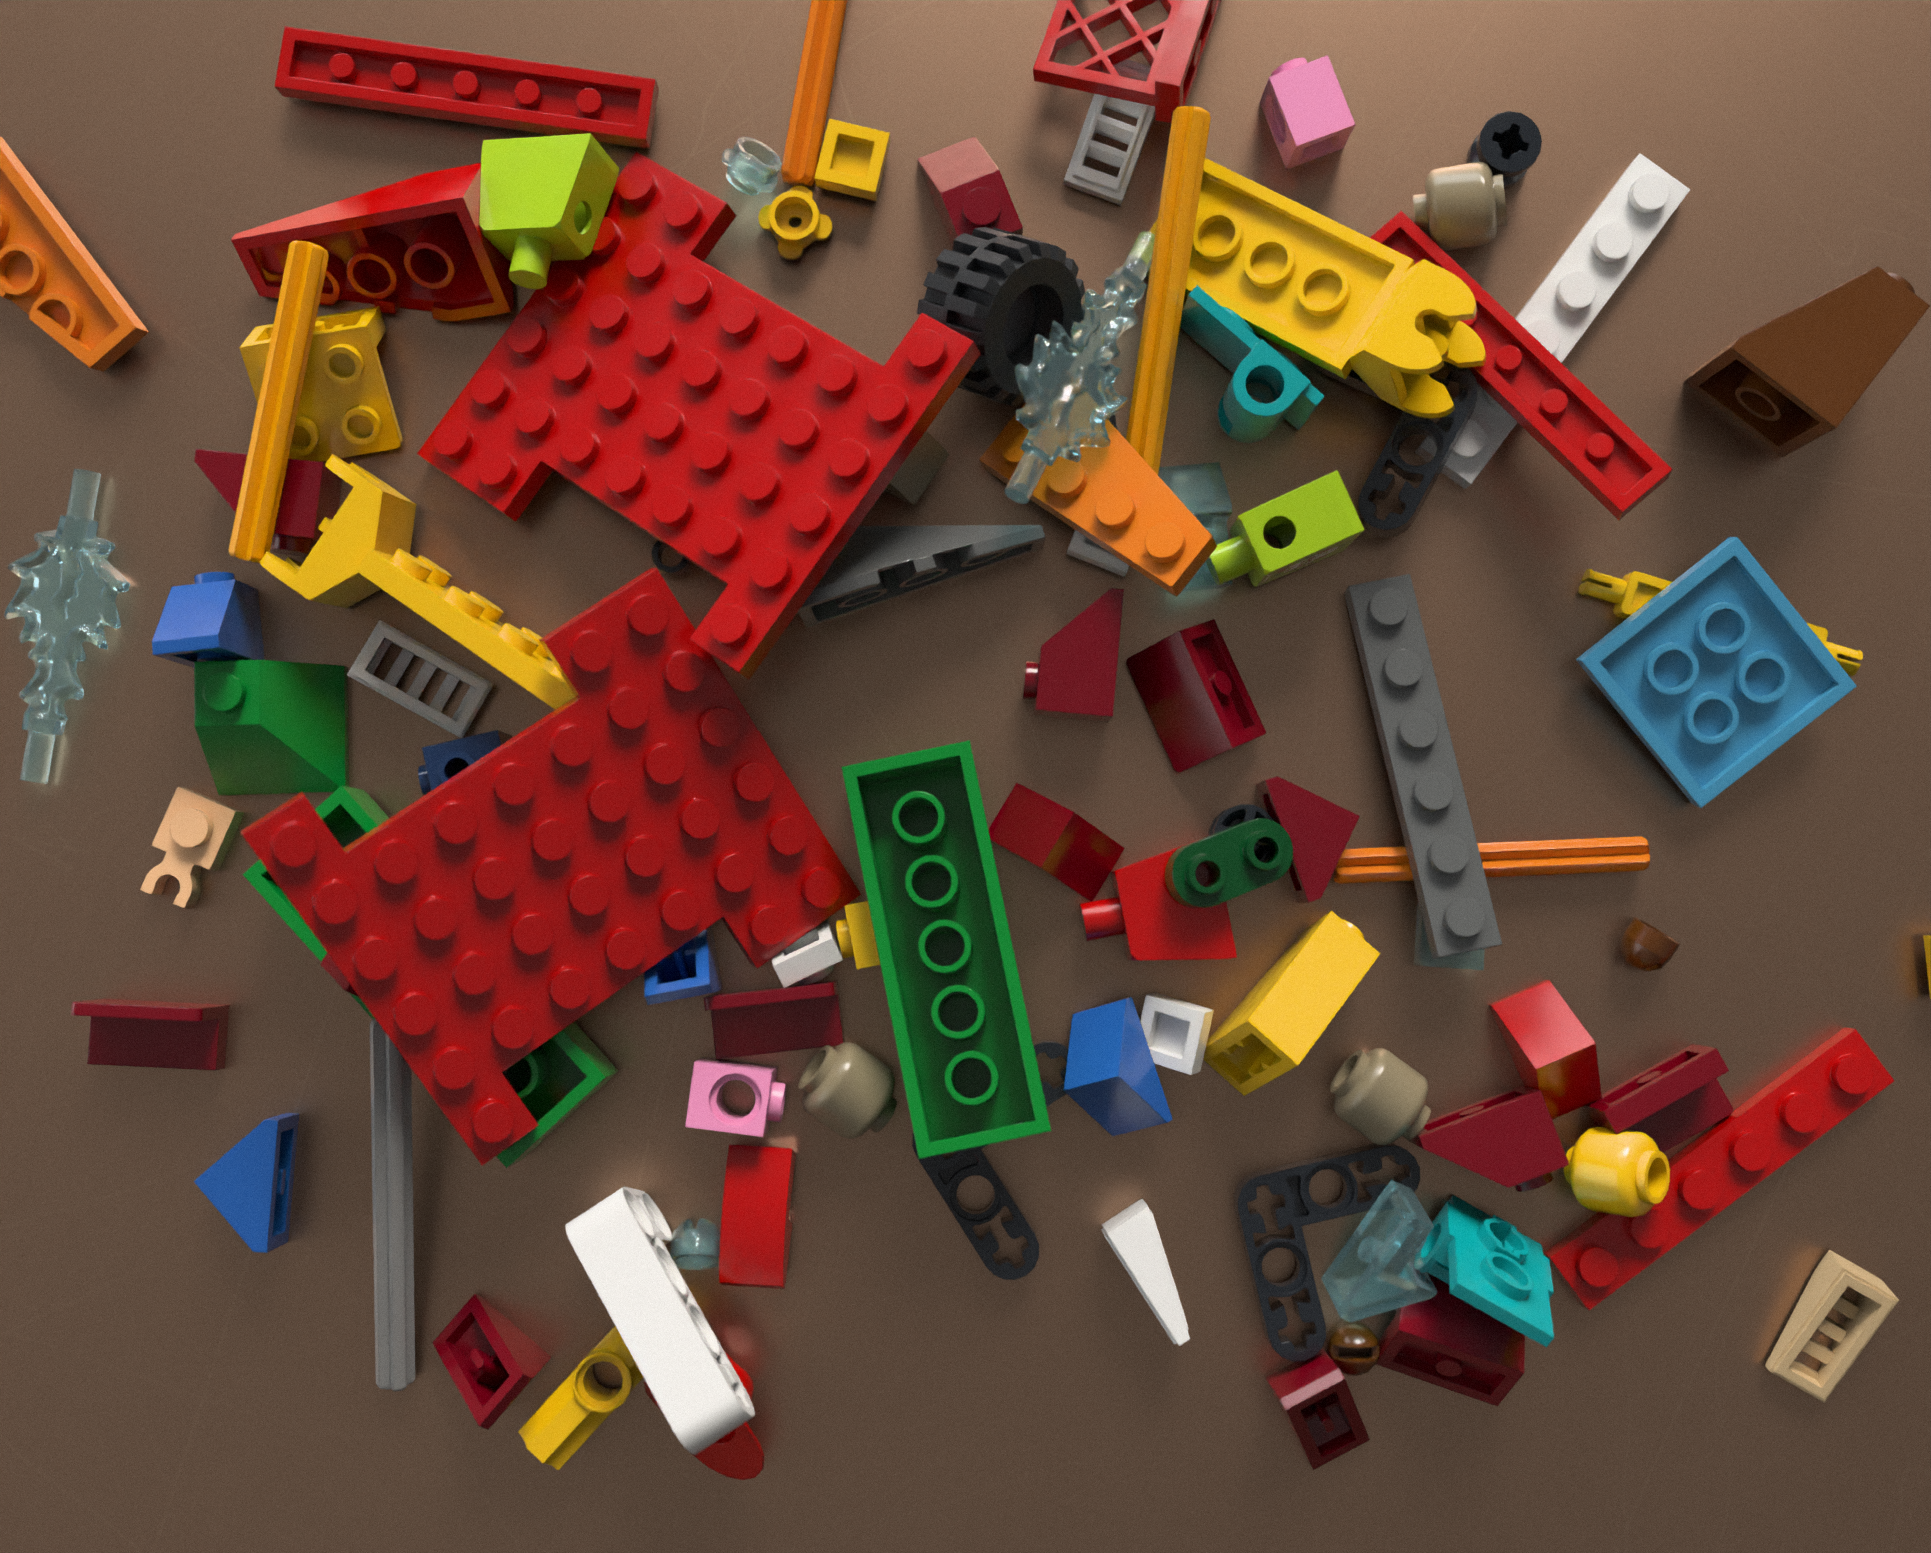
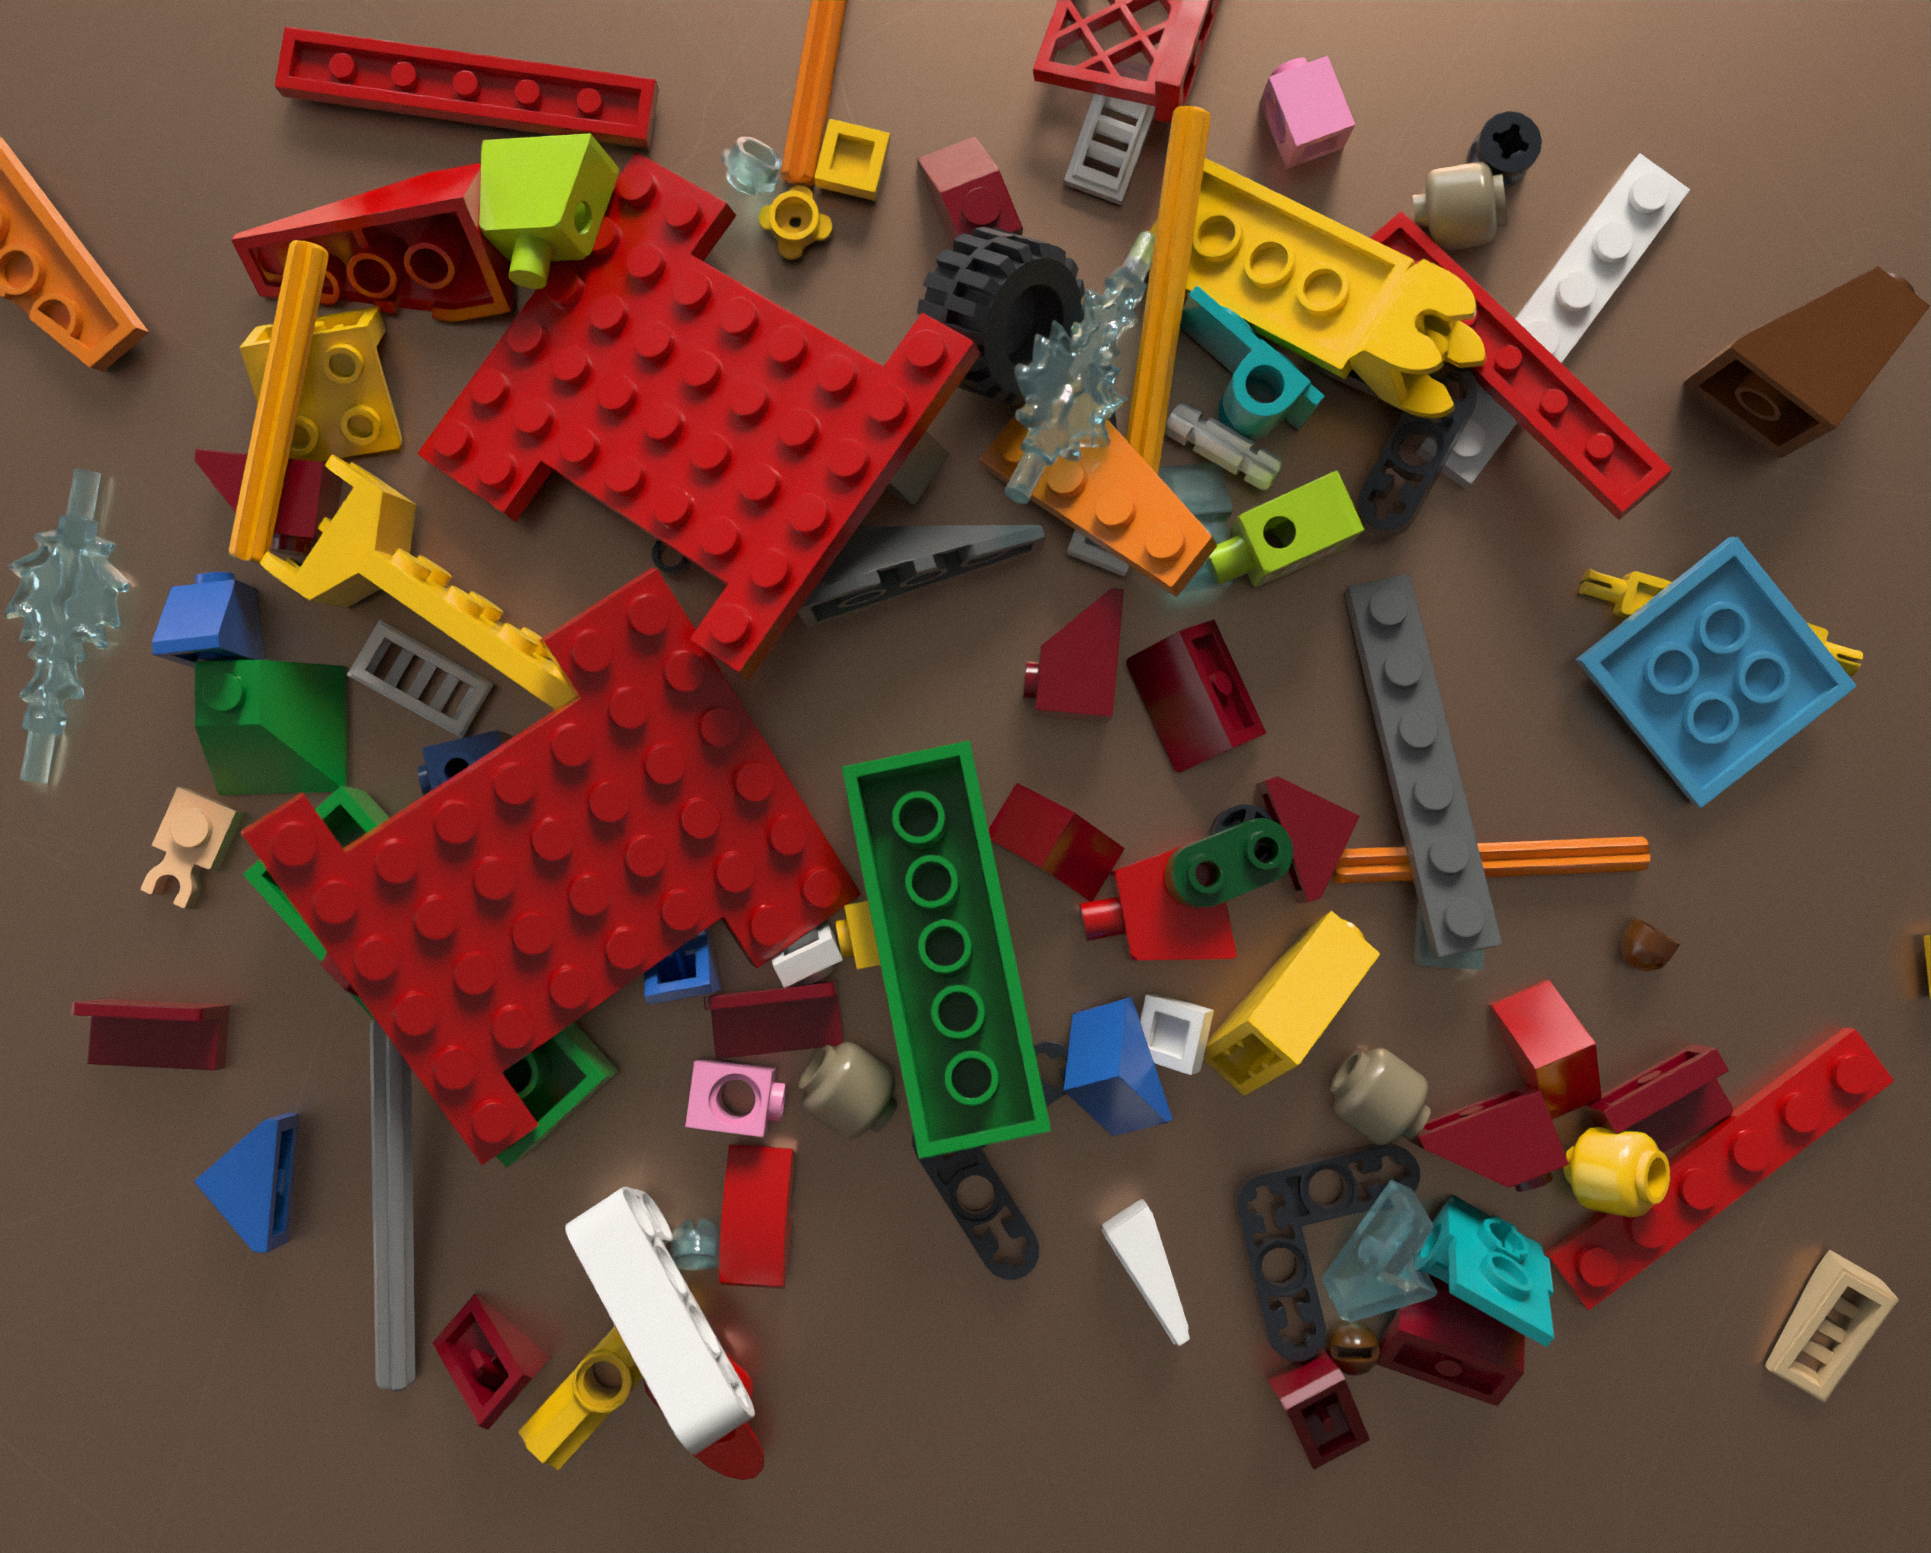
(1223, 446): none -> white axle

